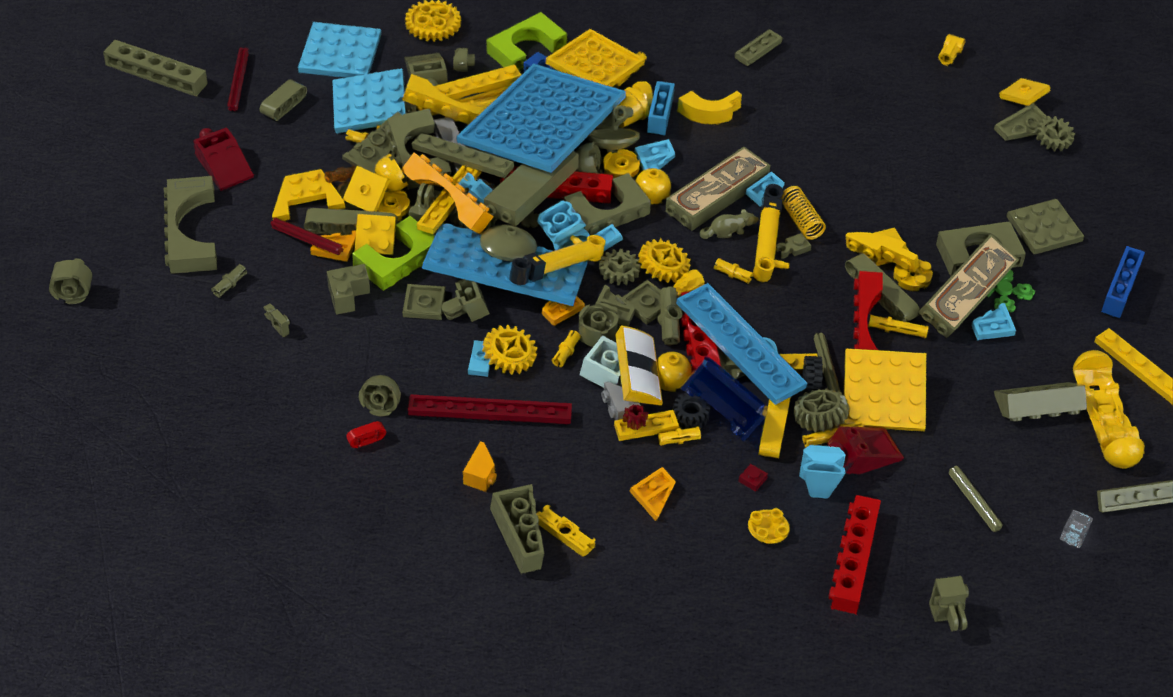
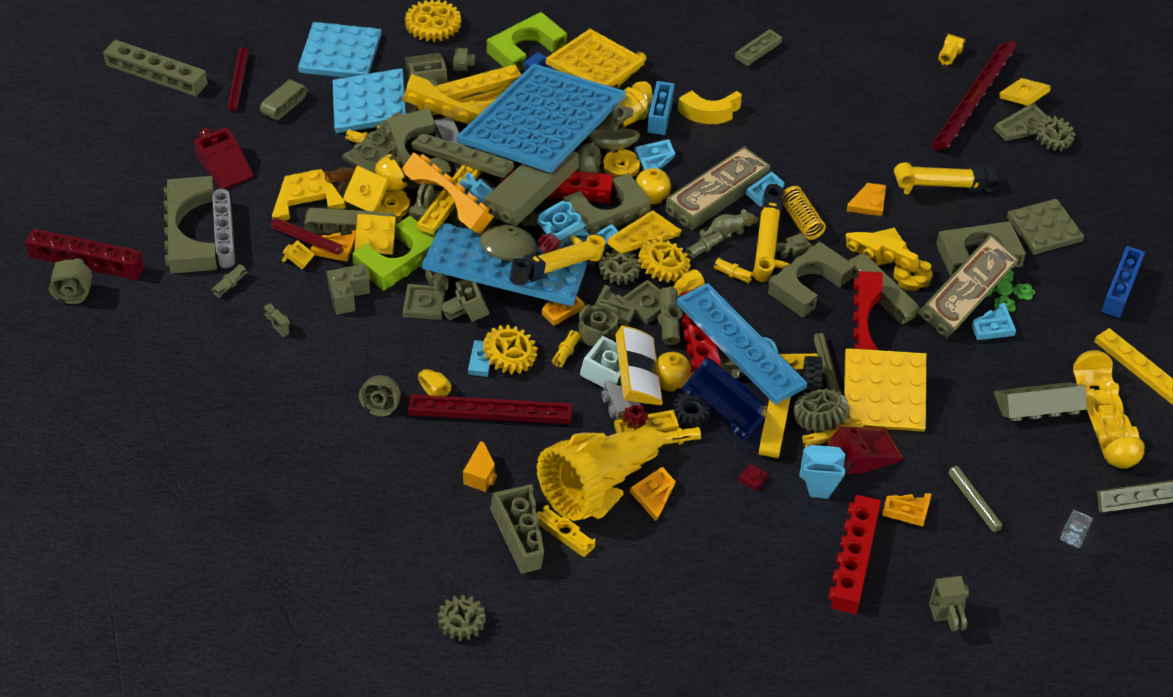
(96, 255): none -> dark red brick
(223, 228): none -> light grey beam
(298, 254): none -> yellow bracket
(366, 434): red beam -> none
(434, 383): none -> yellow rock
(437, 279): none -> olive plate
(461, 617): none -> olive gear
(549, 243): none -> dark red gear
(581, 472): none -> yellow cone
(642, 230): none -> yellow wing
(704, 244): none -> olive pin
(768, 526): yellow dish -> none
(817, 260): none -> olive arch
(868, 200): none -> light orange wing
(889, 324): yellow pin -> none
(907, 508): none -> light orange wing
(973, 96): none -> dark red plate
(973, 178): none -> yellow piece

